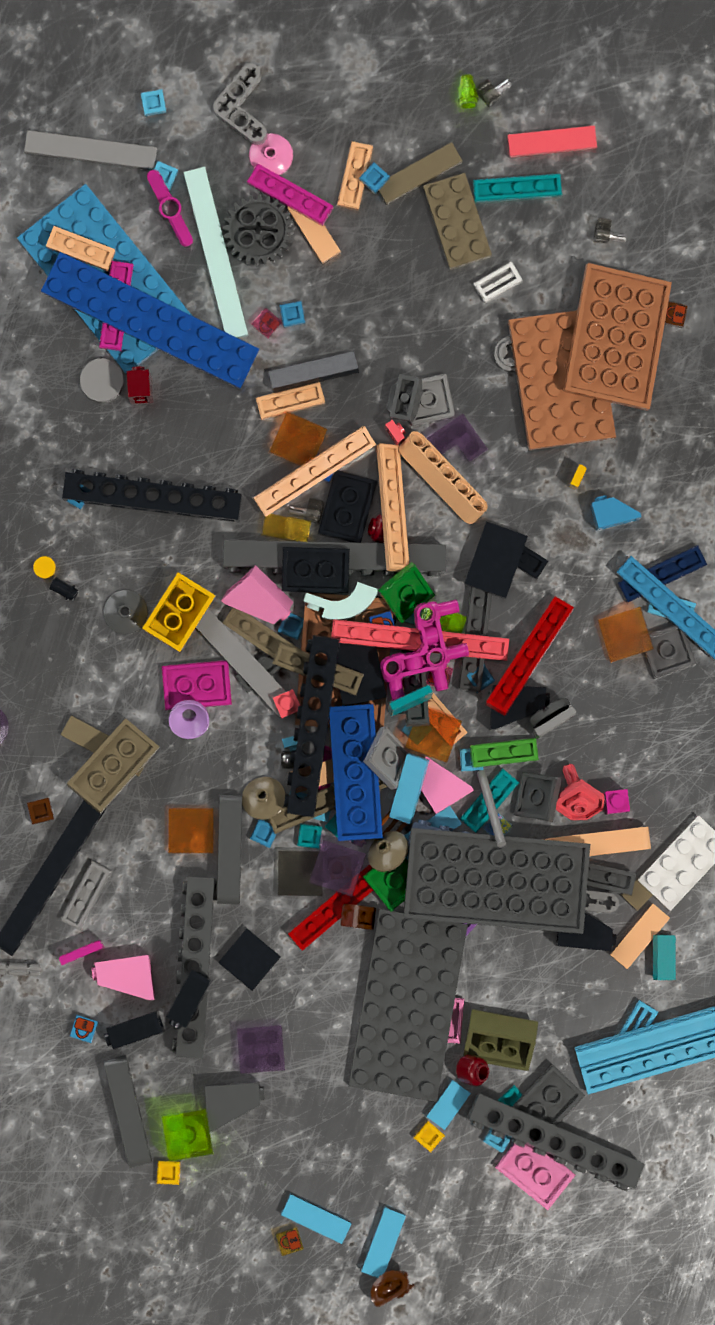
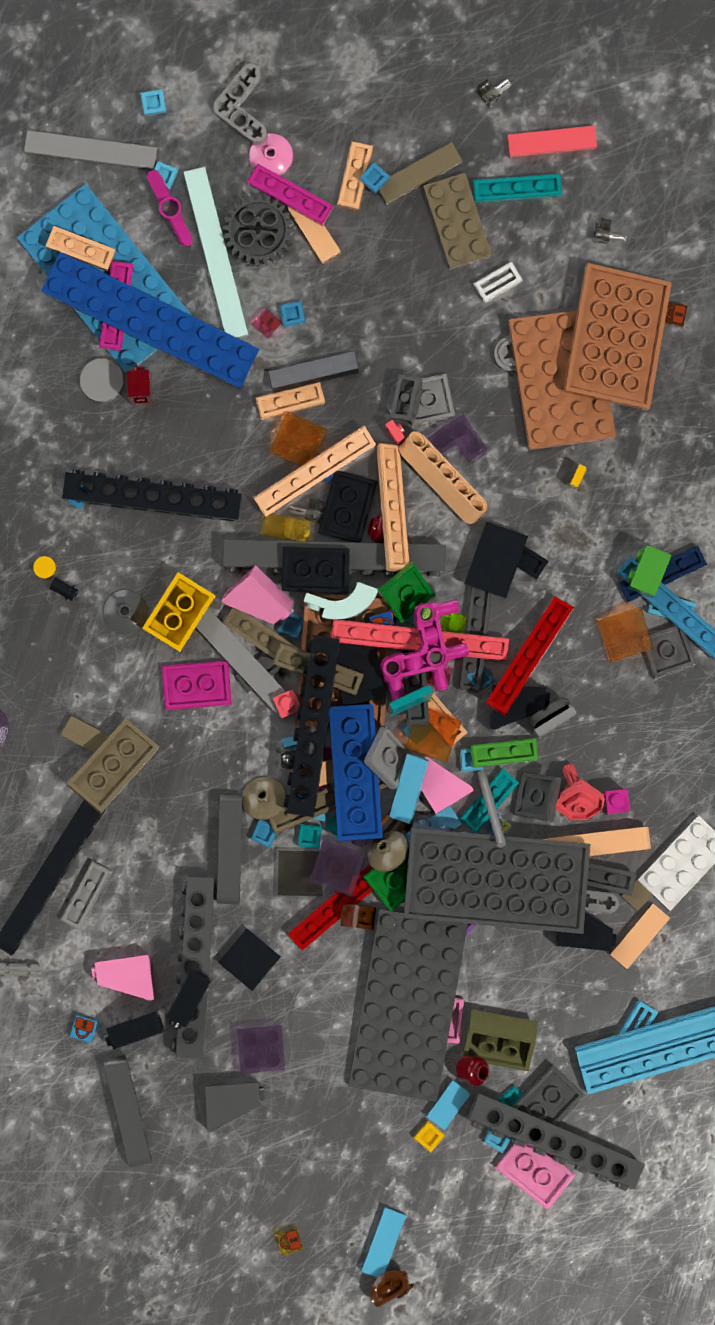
(40, 811): reddish brown plate -> none
(81, 952): dark pink tile -> none
(168, 1172): yellow tile -> none
(186, 727): lavender piece -> none
(186, 1134): clear neon green slope -> none
(191, 830): clear orange tile -> none
(316, 1219): medium azure tile -> none
(467, 93): clear neon green cone -> none
(612, 512): dark azure slope -> none
(648, 571): none -> bright green brick
(664, 957): teal tile -> none

